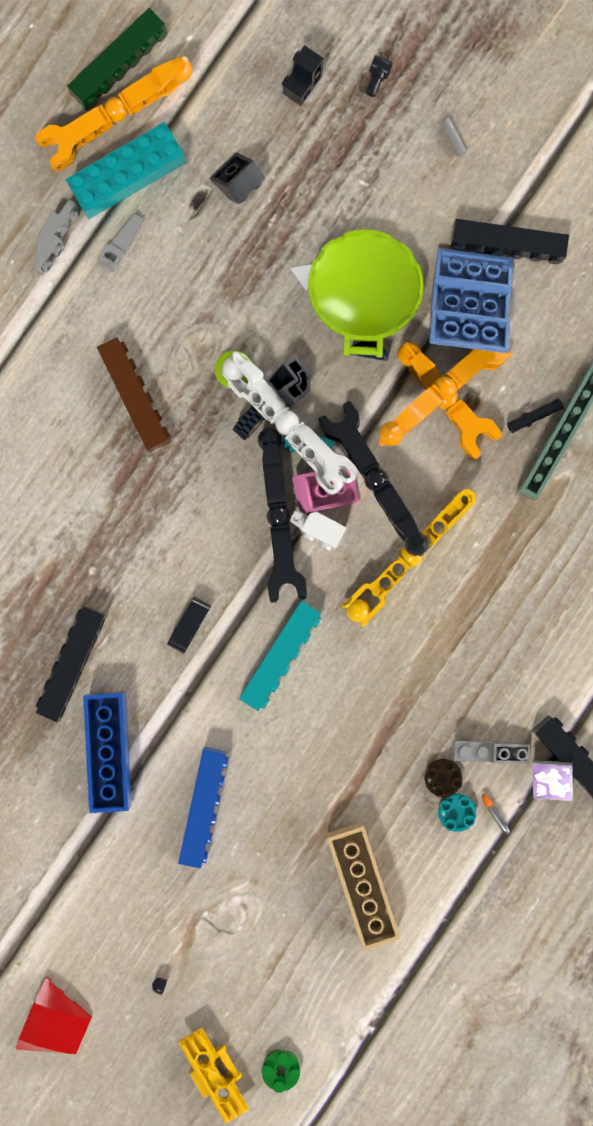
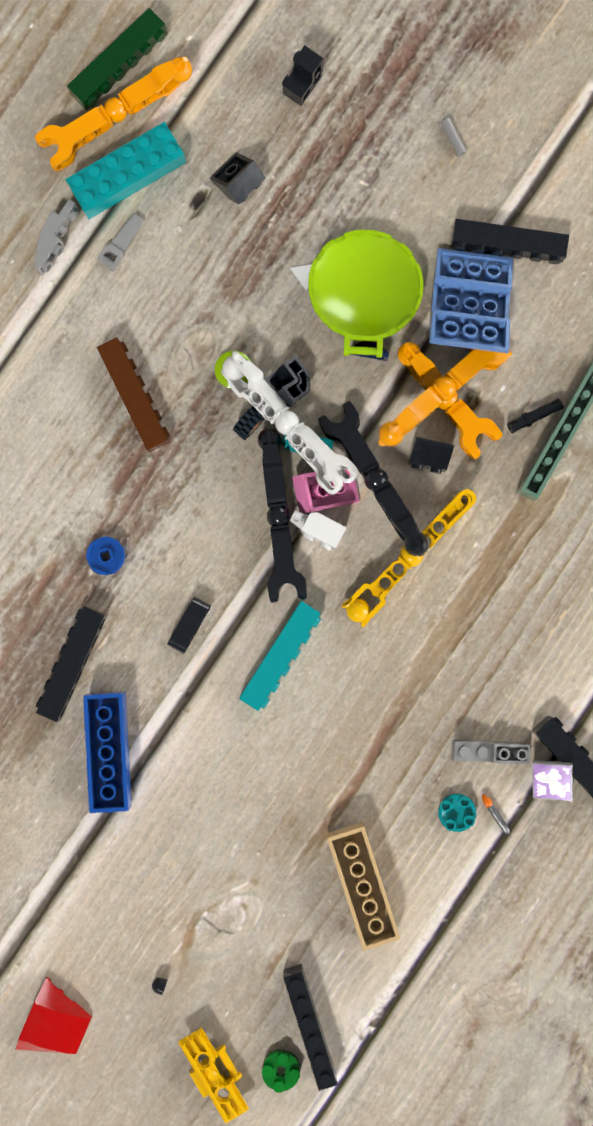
(100, 546): none -> blue plate
(202, 807): blue brick -> none
(310, 1027): none -> black brick
(379, 70): black pin -> none
(430, 455): none -> black slope
(443, 778): dark brown dish -> none

